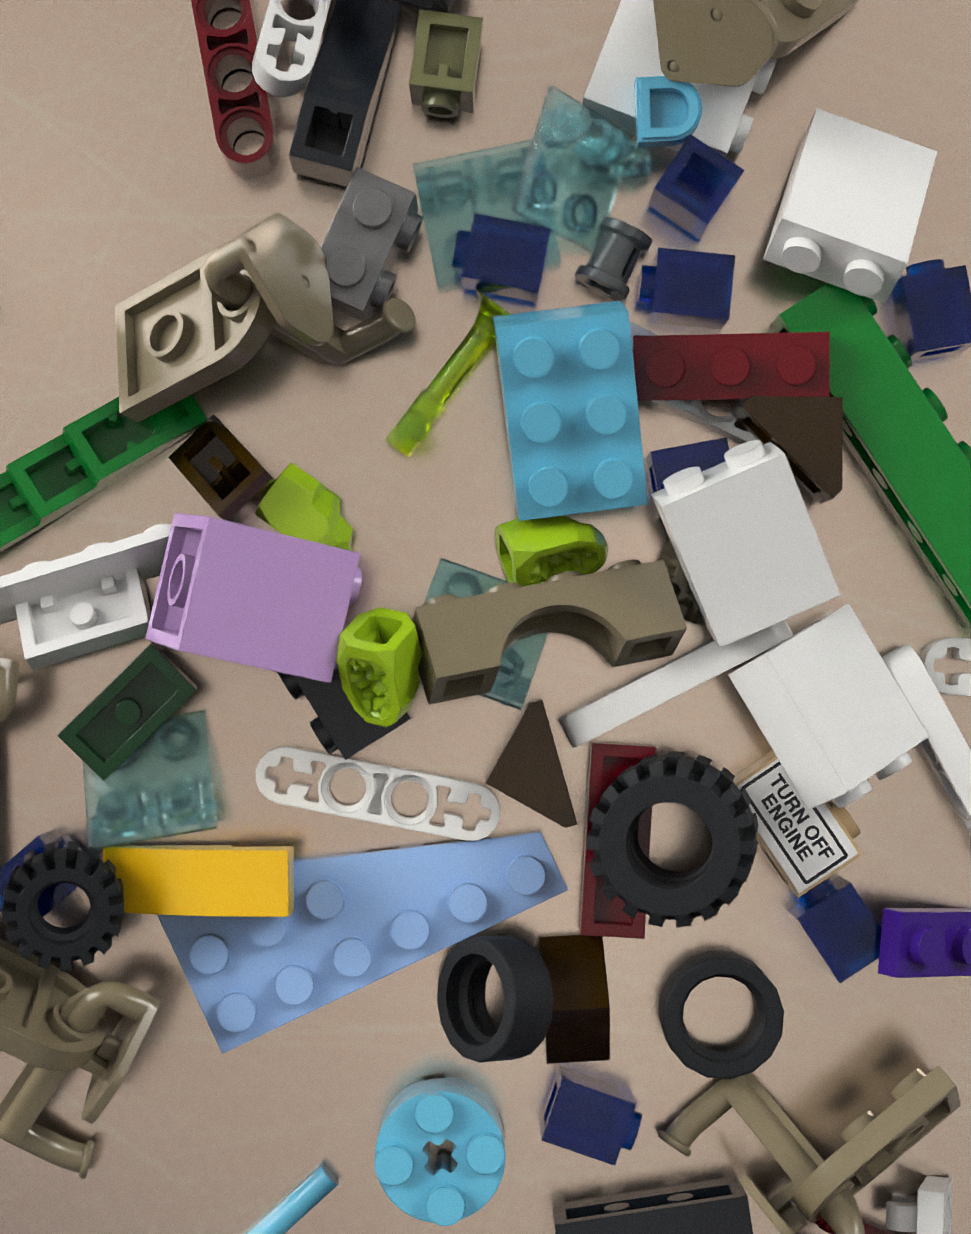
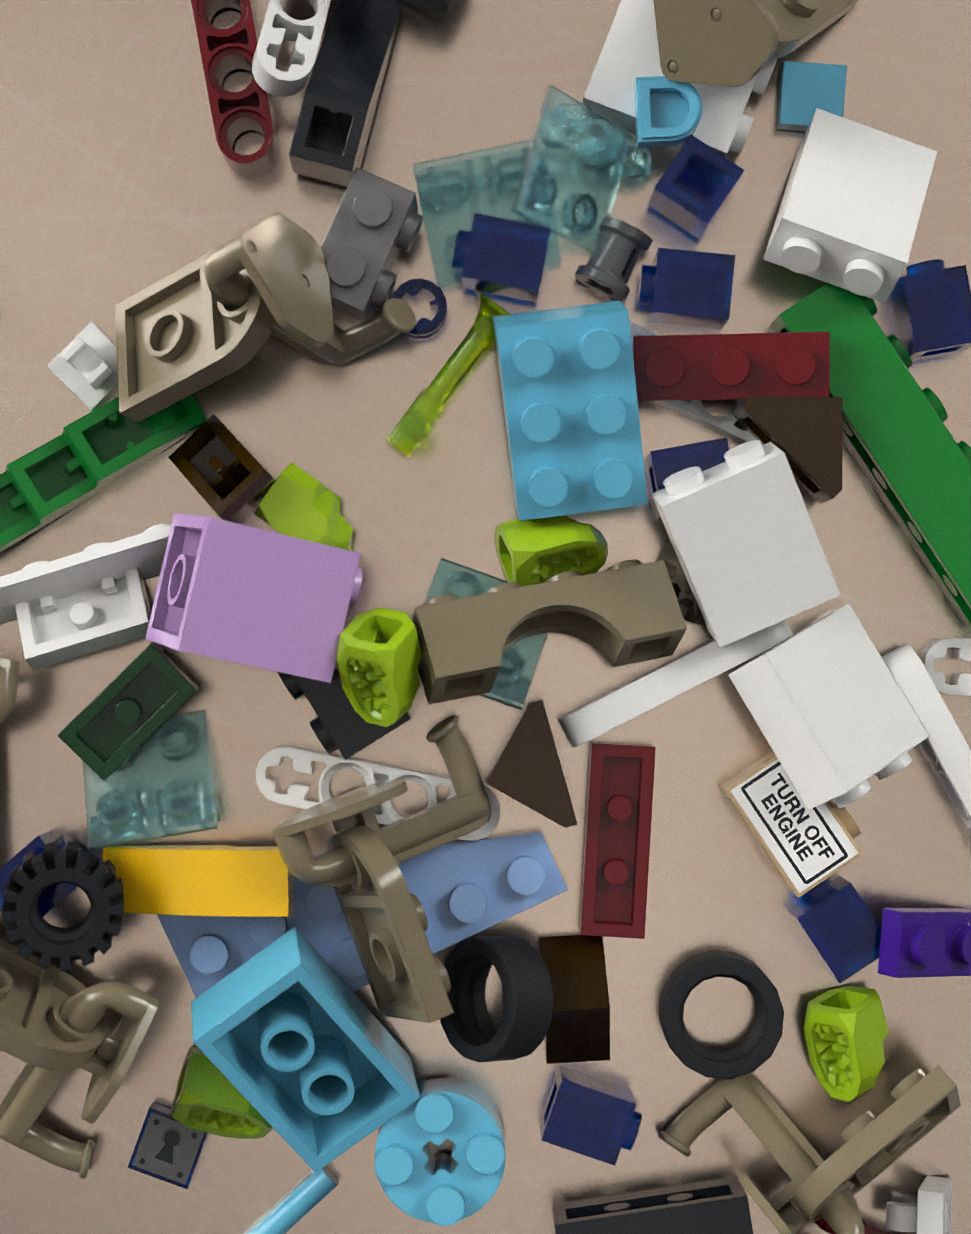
(89, 367): none -> white tile
(167, 1148): none -> tile
(212, 1104): none -> lime rock
(303, 1050): none -> medium azure brick
(370, 887): none -> dark tan plate
(413, 290): none -> clear blue bush
(445, 63): olive bracket -> none
(641, 882): black tyre -> none
(809, 87): none -> medium azure tile
(846, 1040): none -> lime rock

